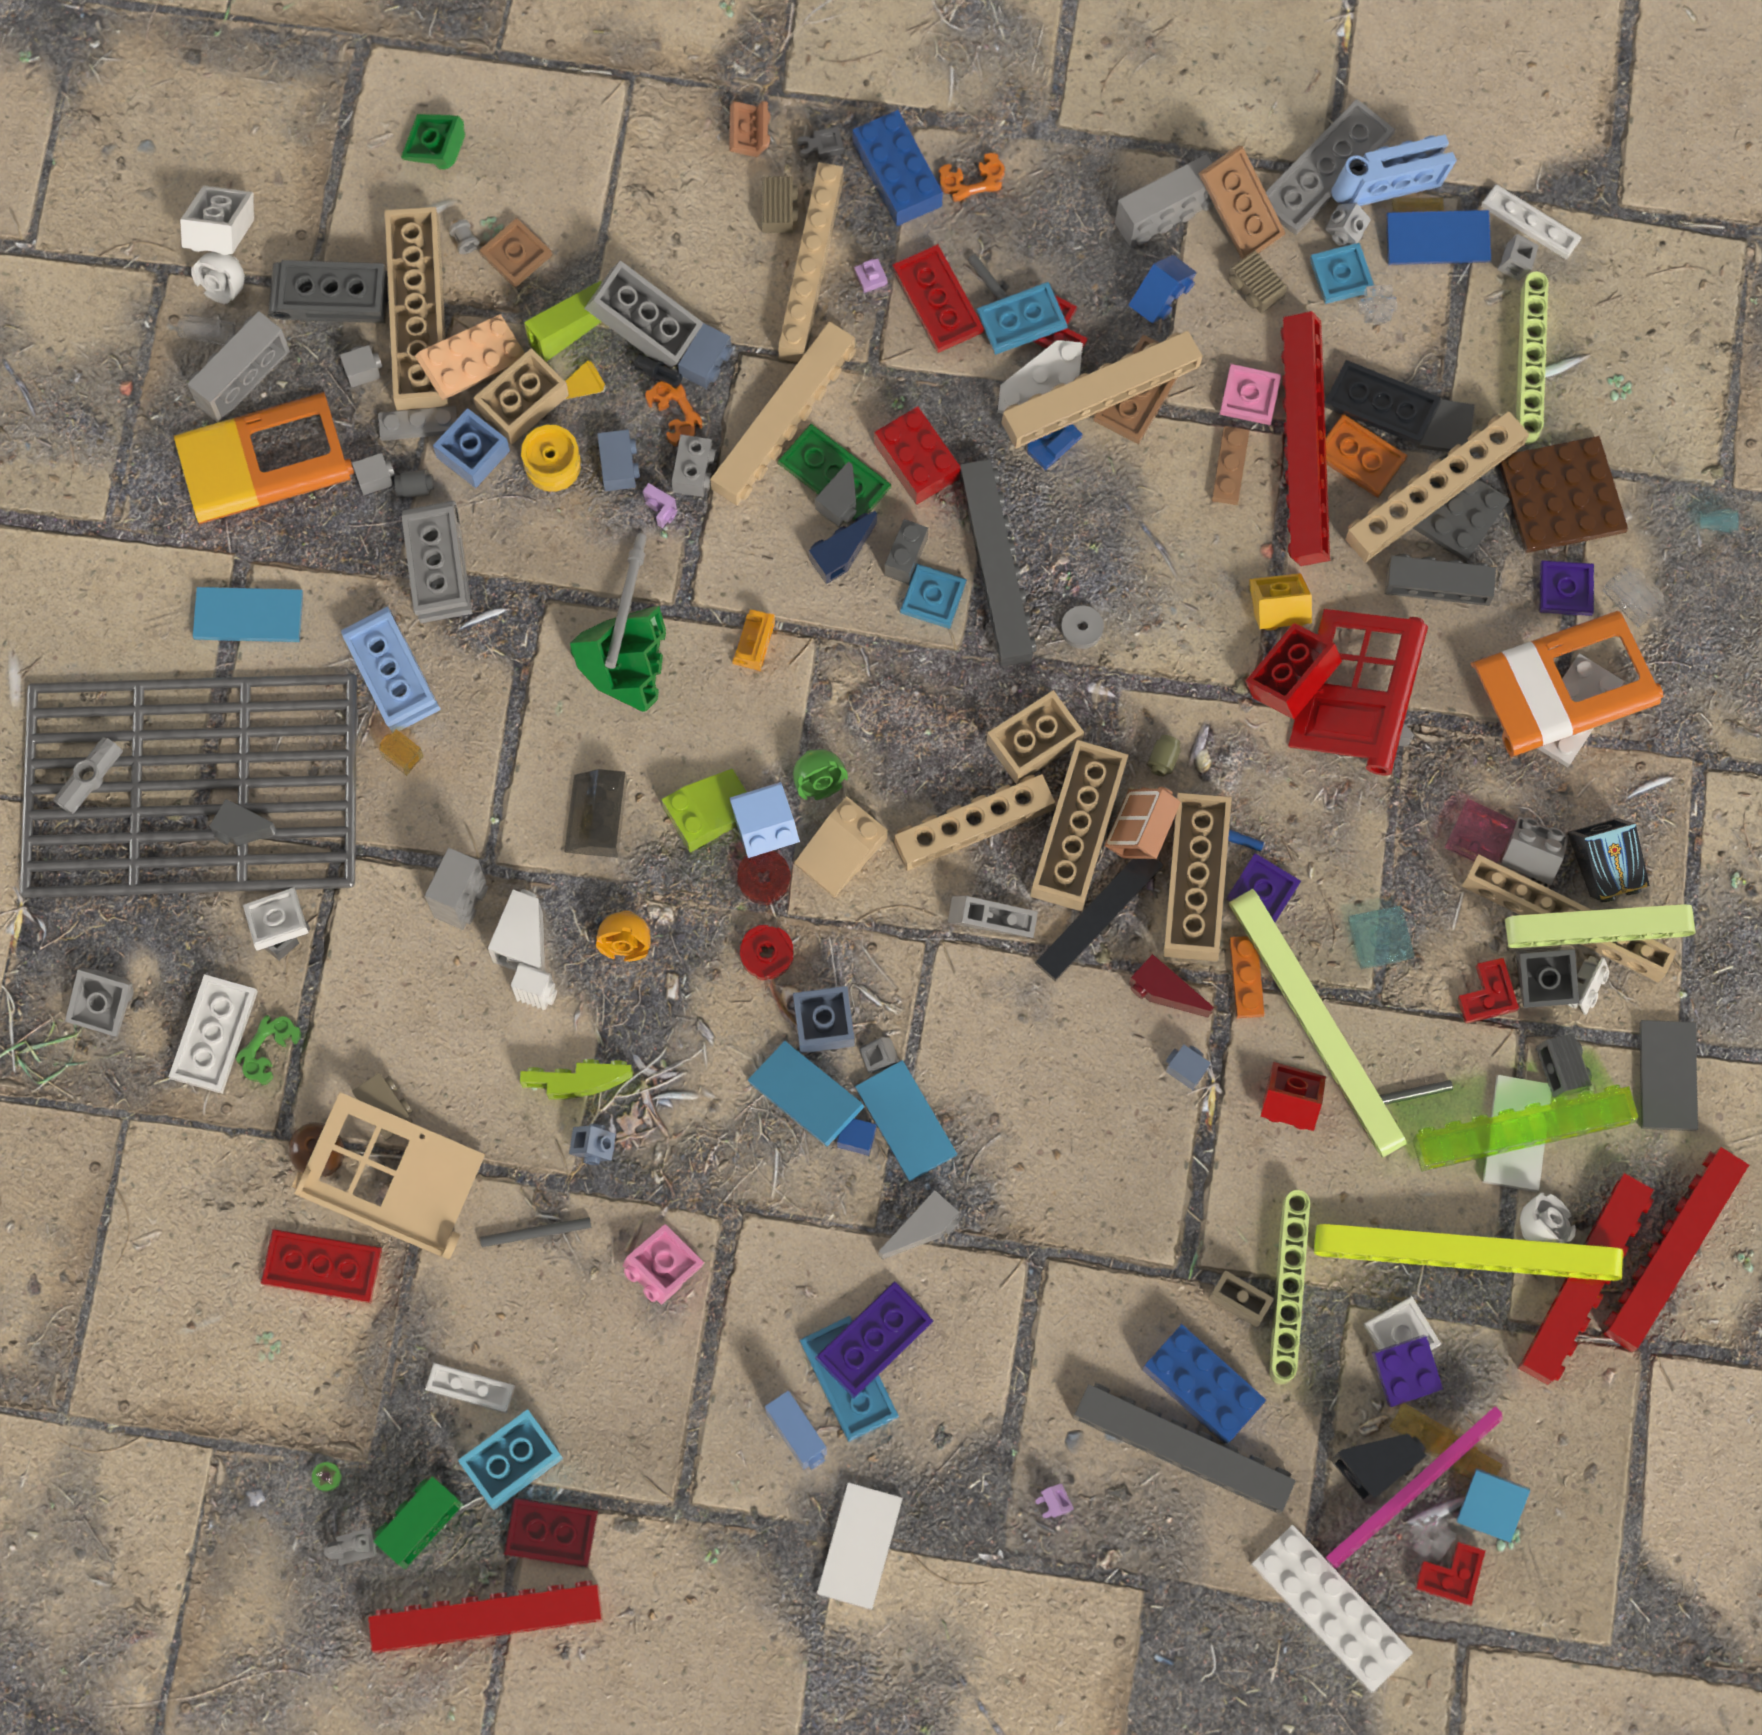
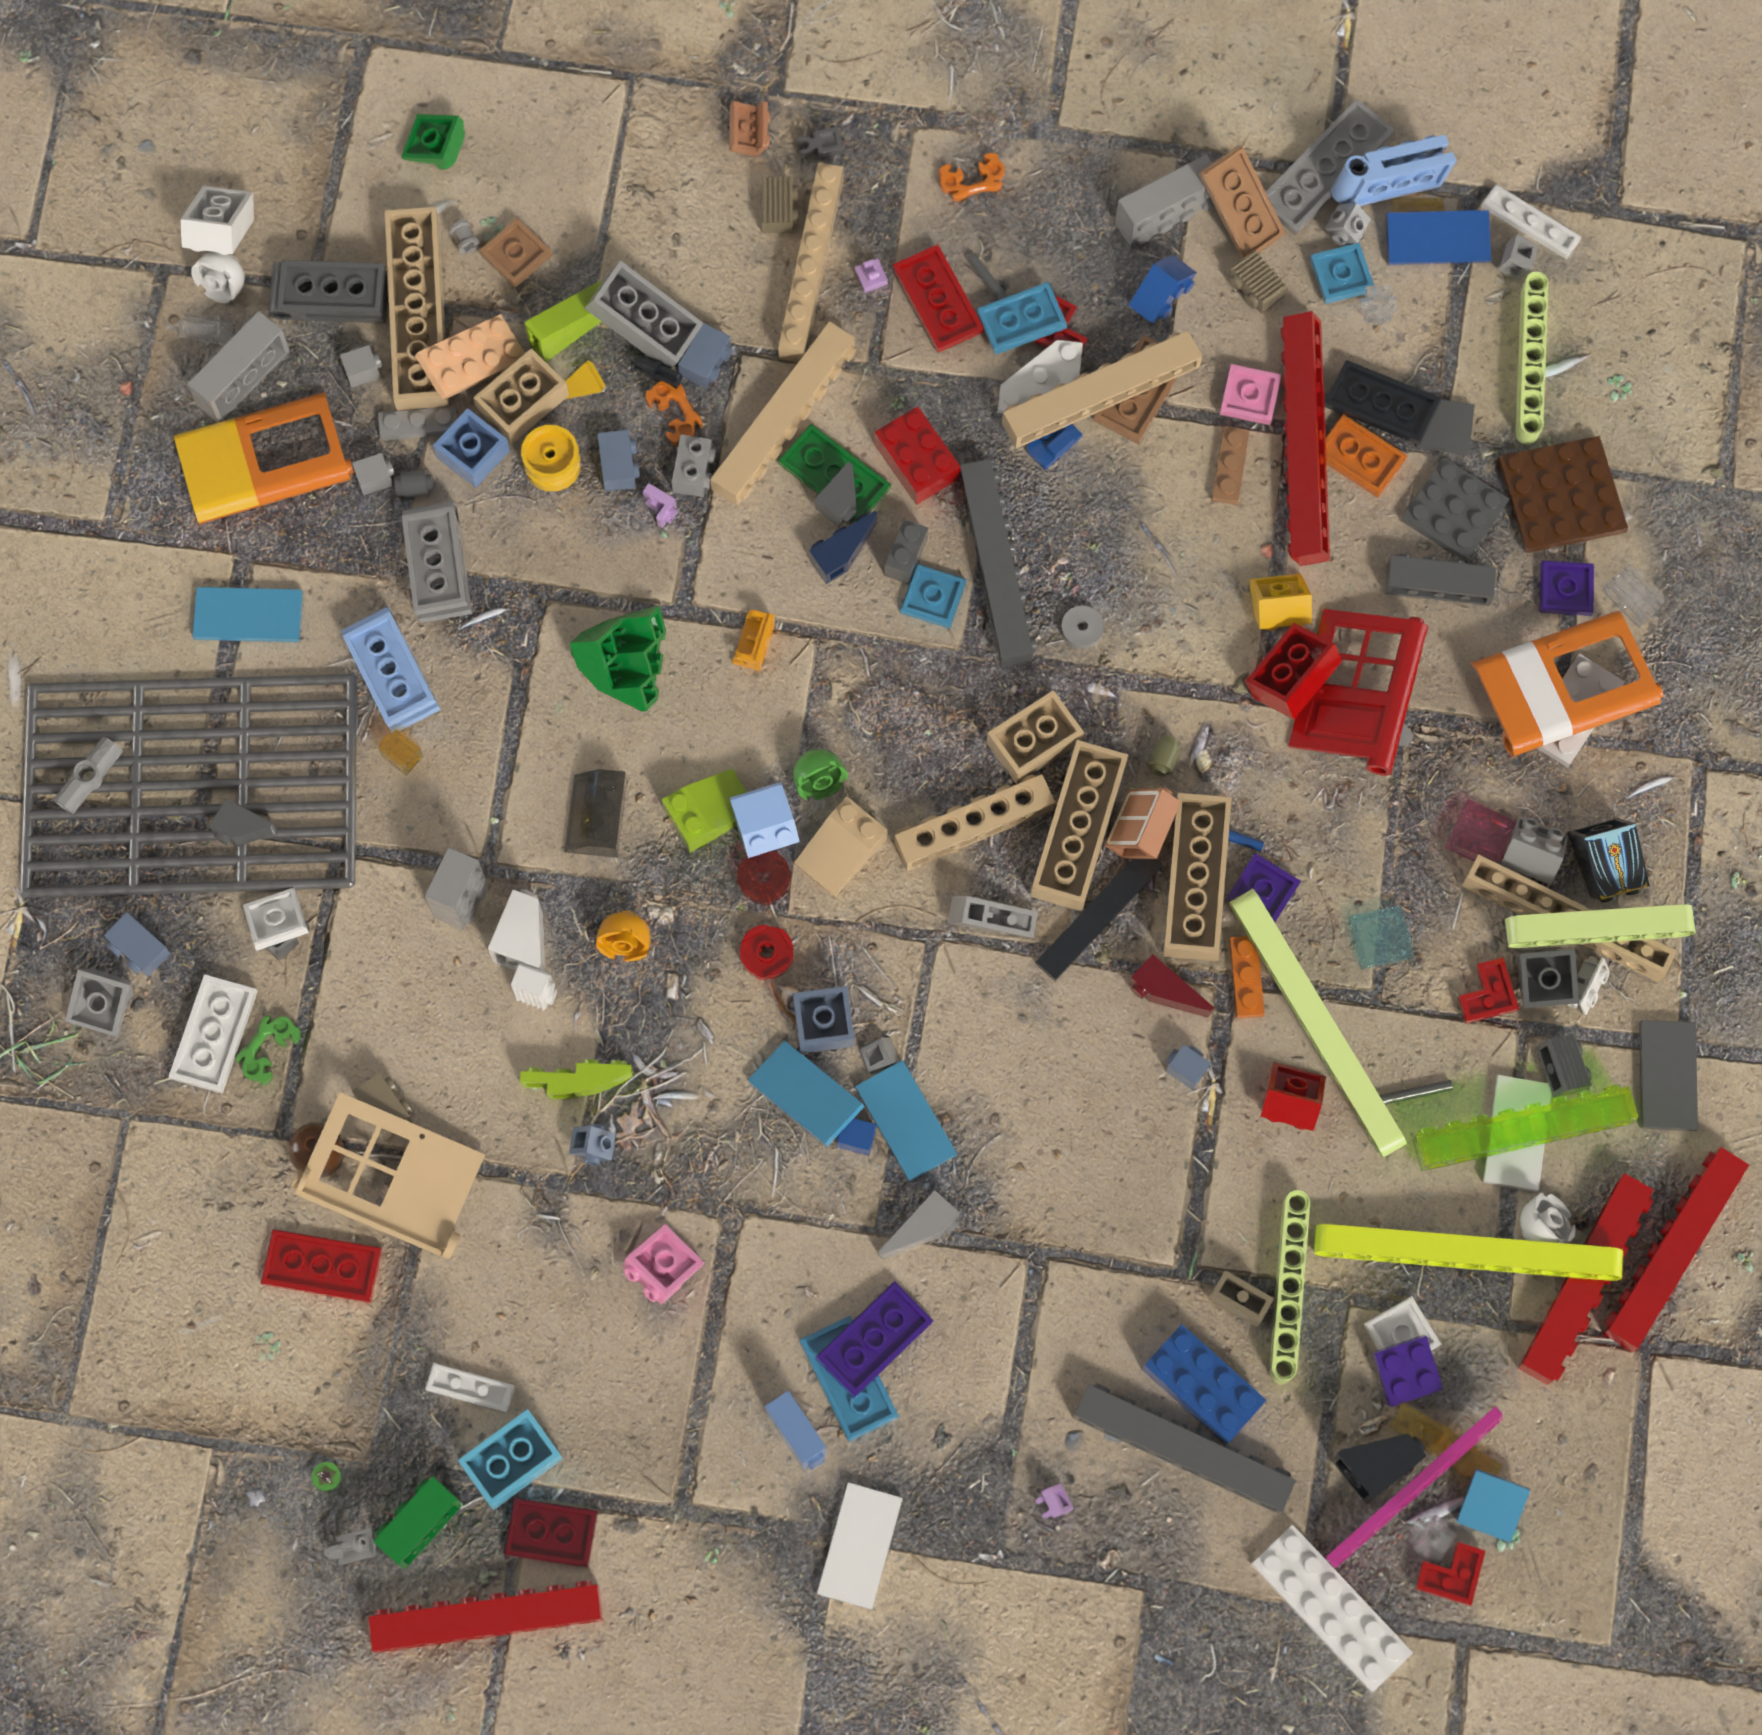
(137, 945): none -> sand blue brick
(535, 1232): dark grey bar -> none
(635, 560): light grey bar -> none
(897, 168): blue brick -> none
(1368, 543): tan brick -> none
(1721, 520): clear light blue cone -> none

